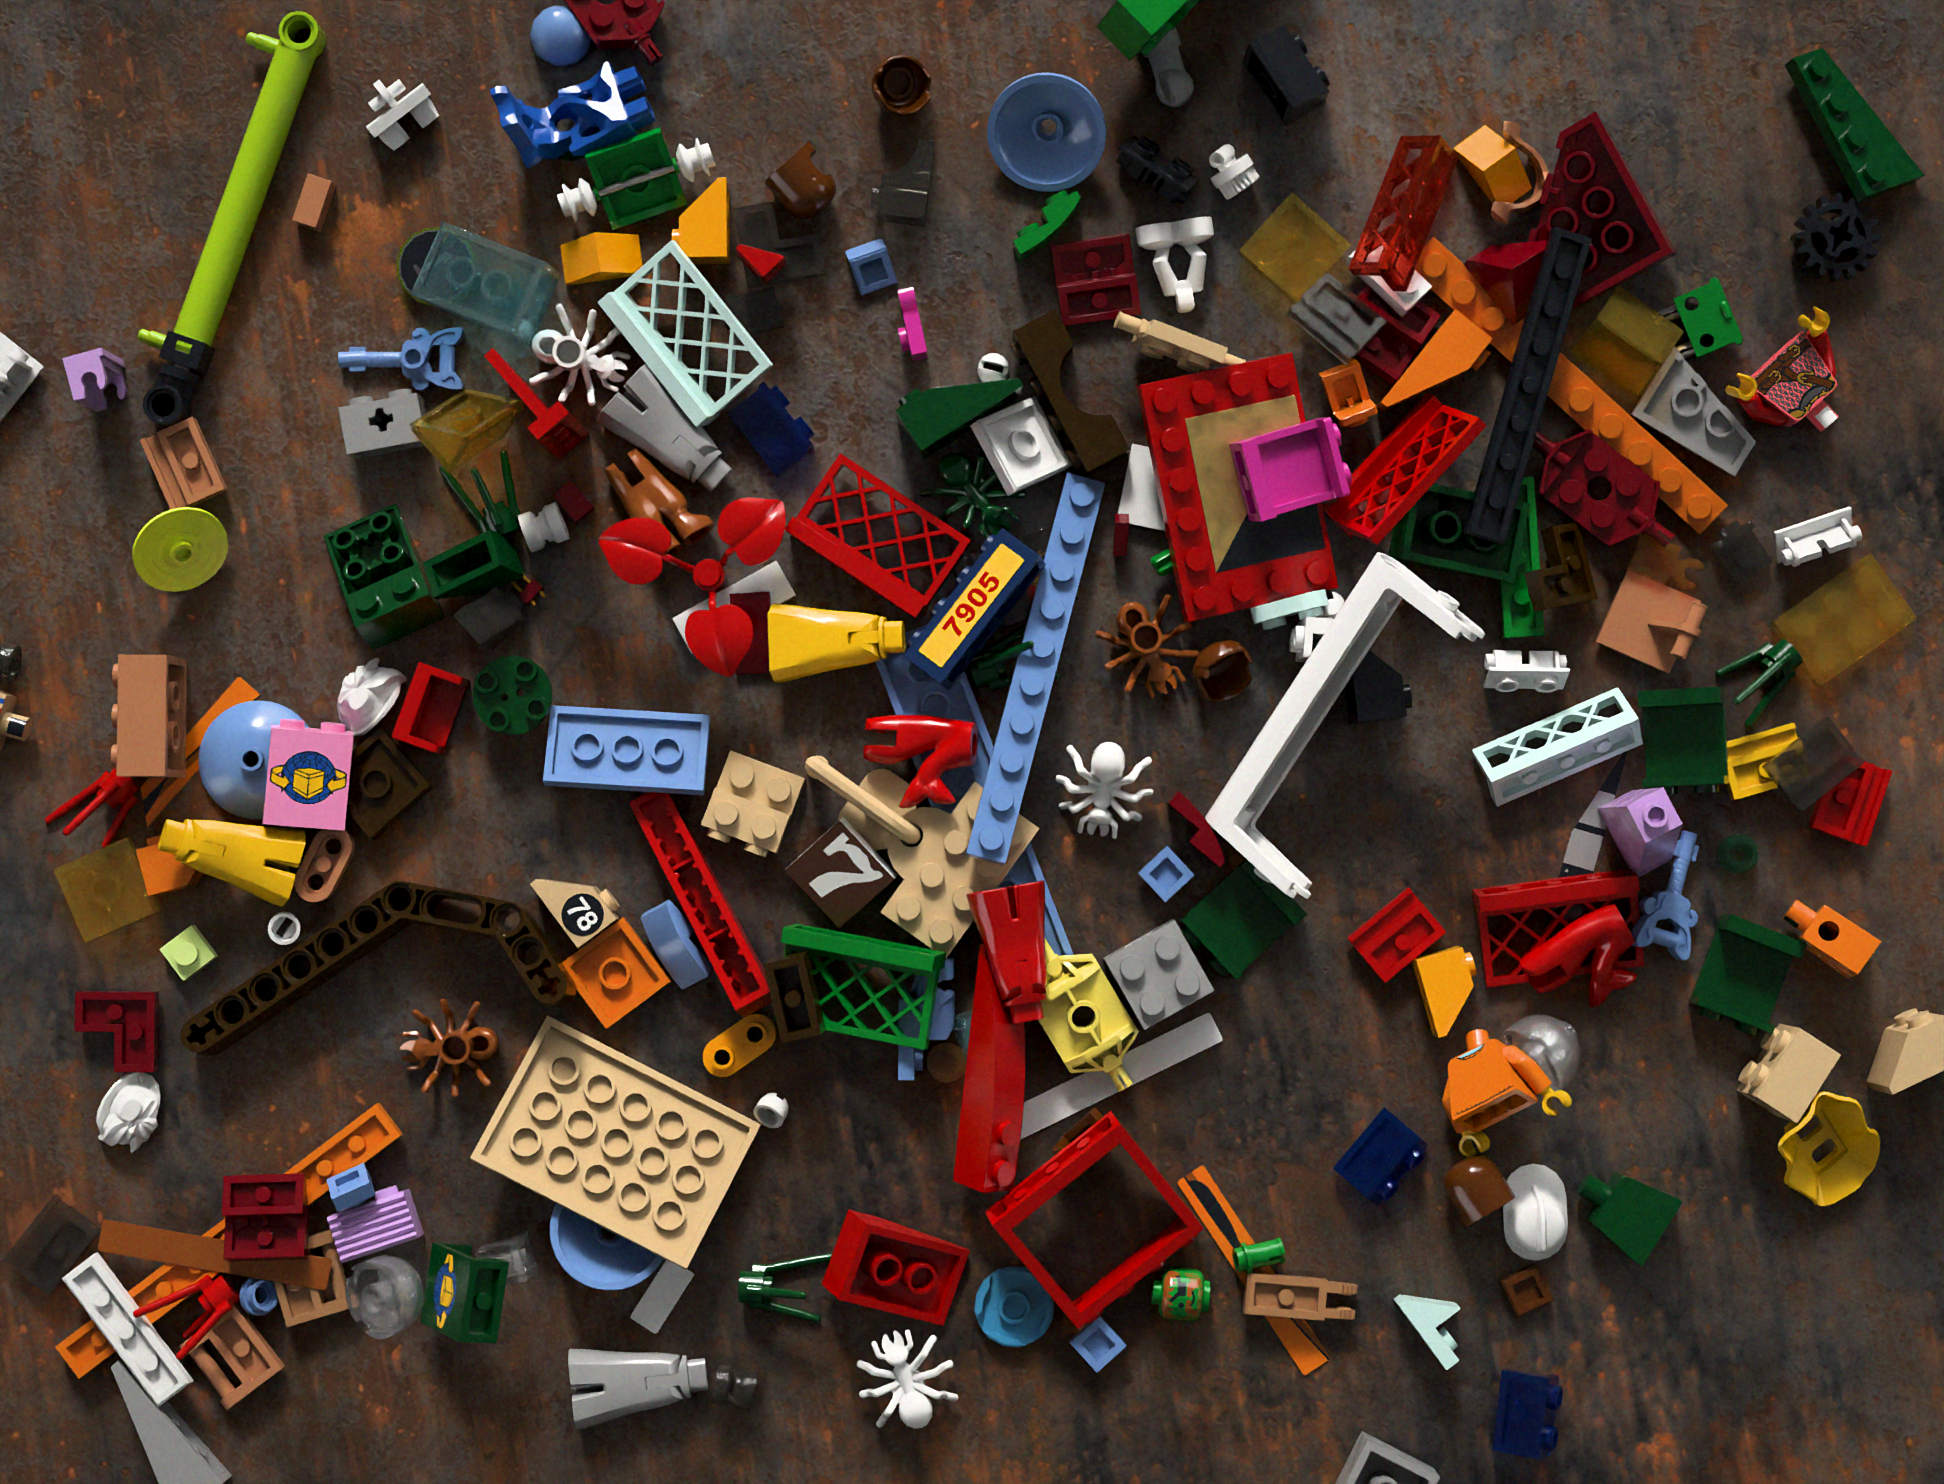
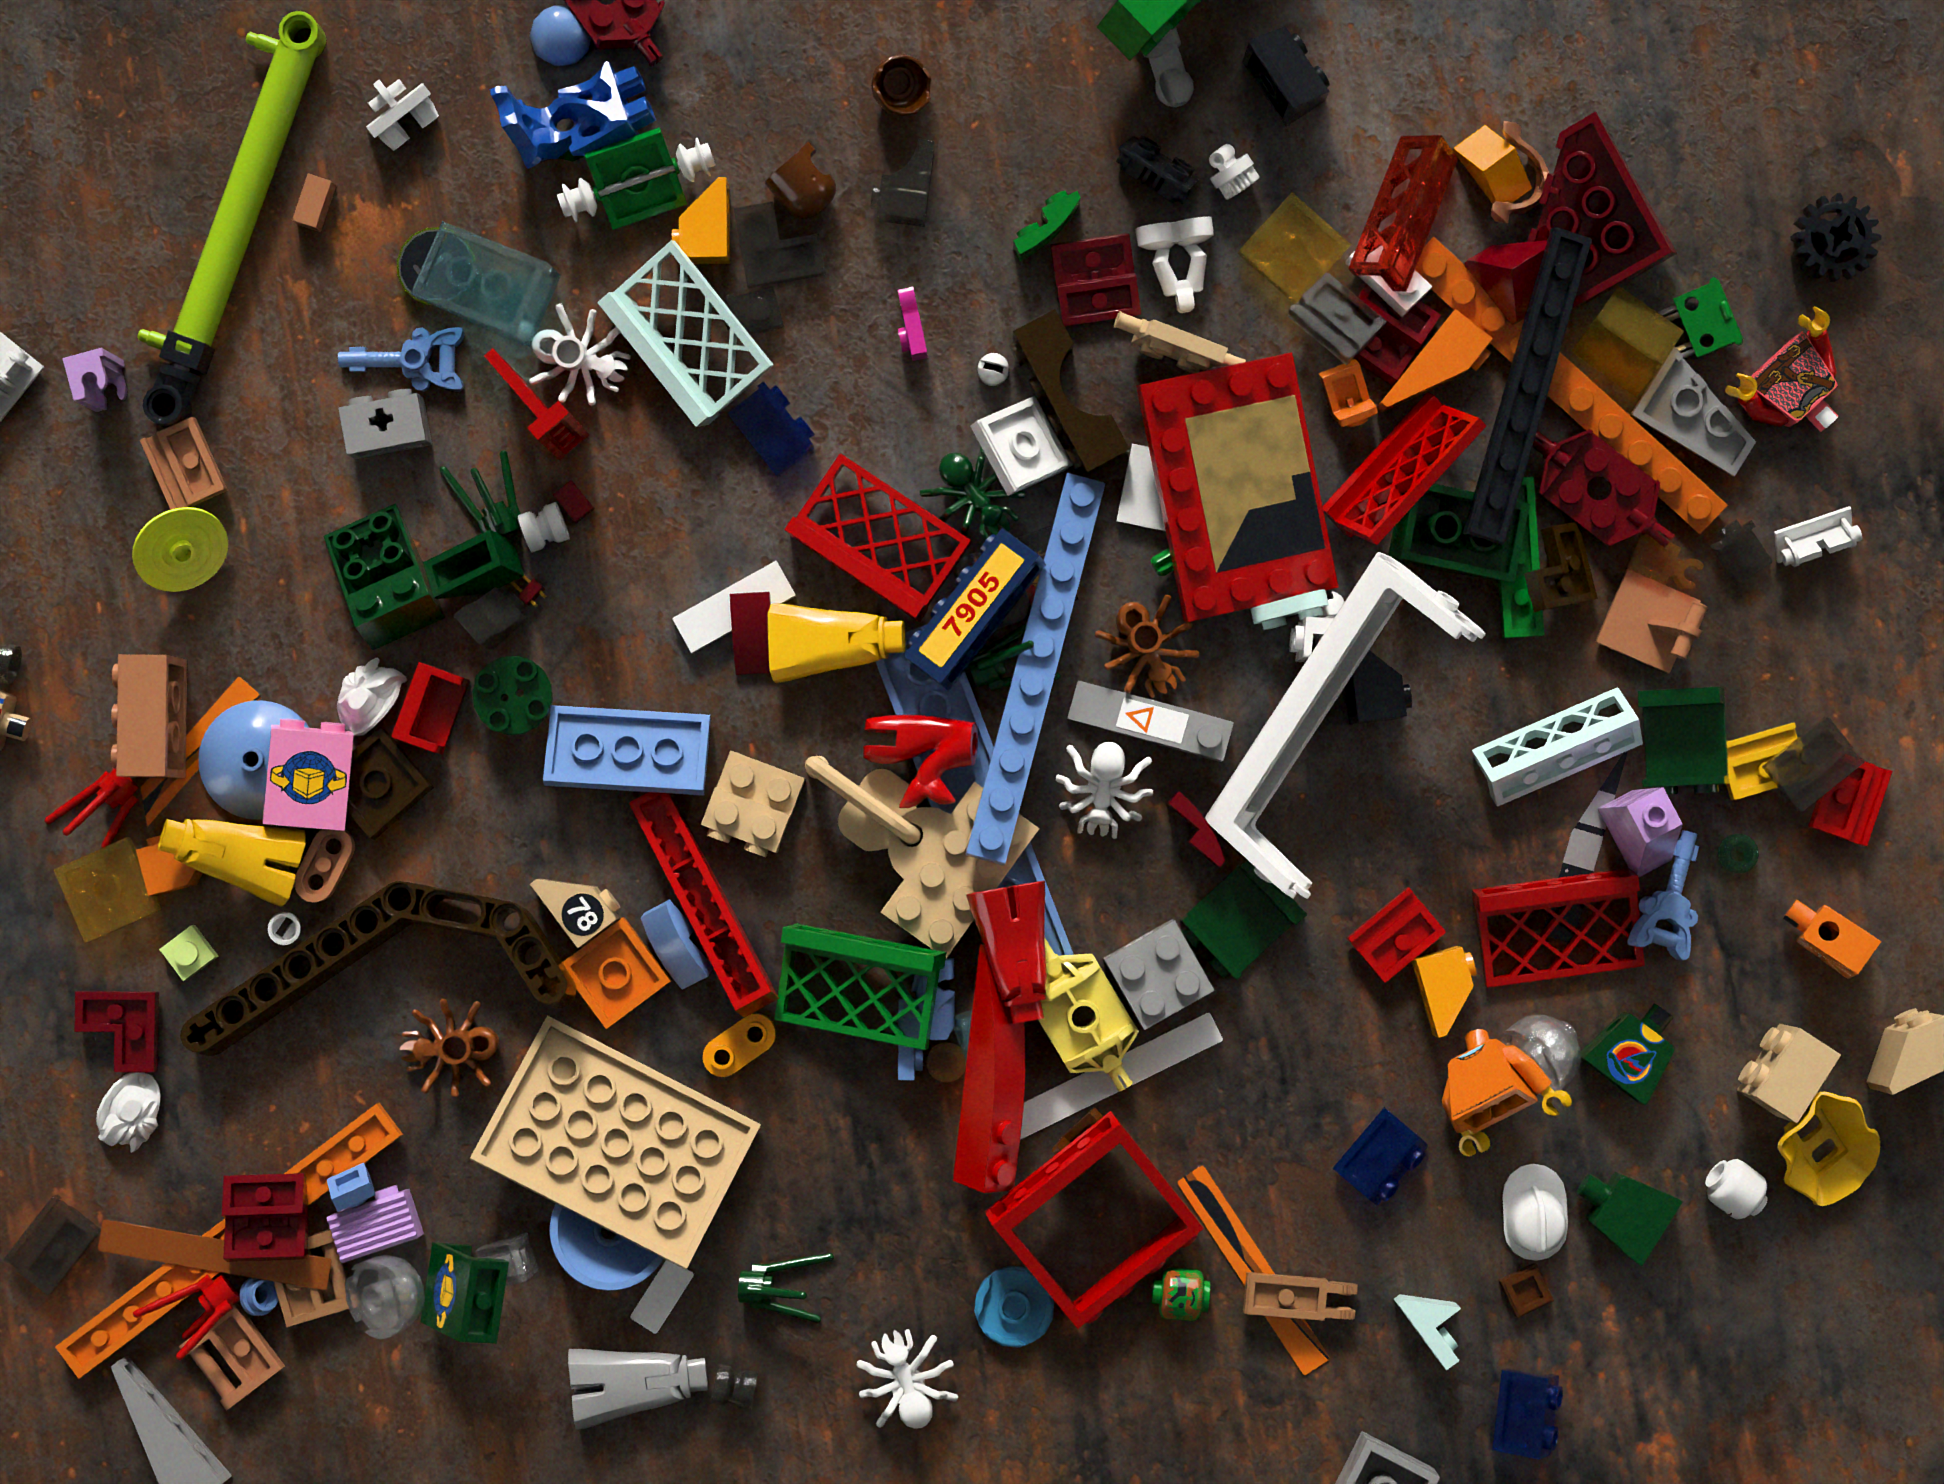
(131, 1337): white tile -> none
(465, 426): clear yellow slope -> none
(601, 257): light orange slope -> none
(658, 426): light grey piece -> none
(659, 501): dark orange piece -> none
(750, 528): red plant -> none
(761, 262): red slope -> none
(770, 1118): white hinge -> none
(794, 996): dark brown brick -> none
(841, 872): reddish brown tile -> none
(871, 266): medium blue slope -> none
(894, 1268): red slope -> none
(946, 412): dark green slope -> none
(1043, 157): medium blue dish -> none
(1098, 1343): medium blue plate -> none
(1120, 535): dark red piece -> none
(1151, 721): none -> light grey slope
(1165, 874): medium blue plate -> none
(1222, 670): reddish brown hair -> none
(1258, 1255): green pin -> none
(1291, 468): dark pink panel -> none
(1476, 1188): reddish brown helmet -> none
(1543, 673): white hinge -> none
(1564, 953): red piece -> none
(1632, 1052): none -> dark green torso
(1736, 1189): none -> white head
(1744, 973): dark green panel -> none
(1777, 663): dark green plant -> none
(1844, 619): clear yellow plate -> none
(1853, 132): dark green wing -> none

